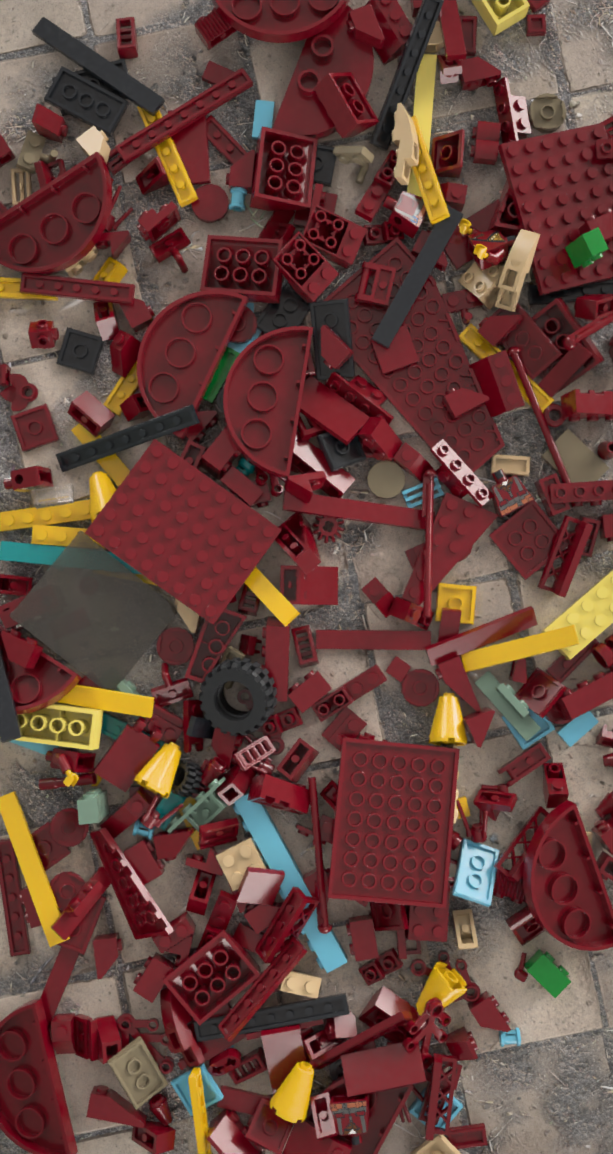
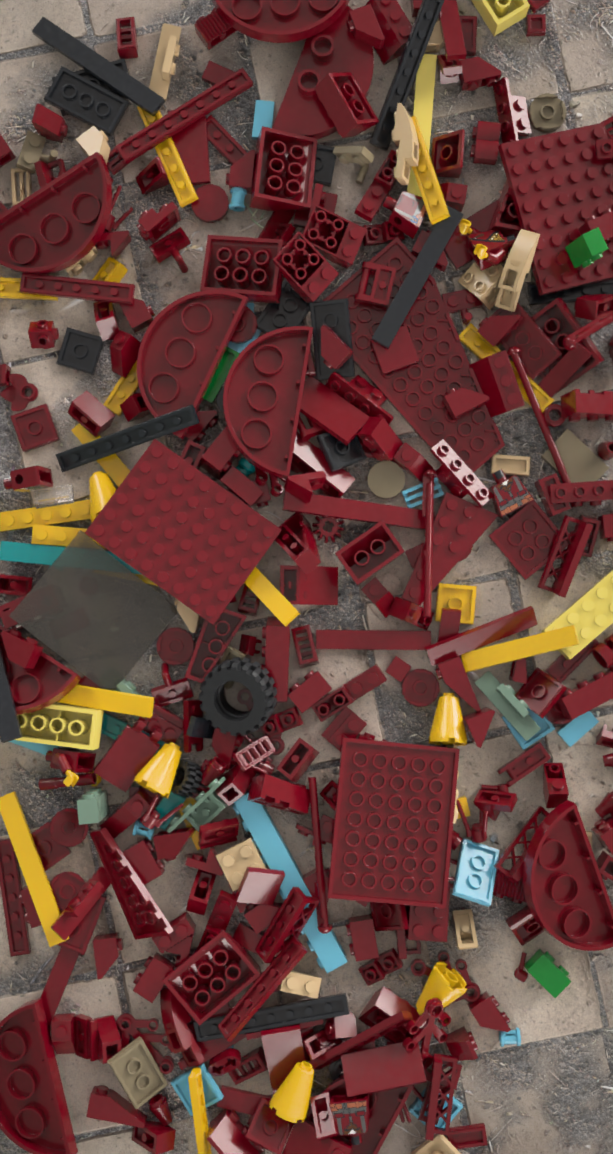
(165, 59): none -> tan bracket
(369, 552): none -> dark red slope

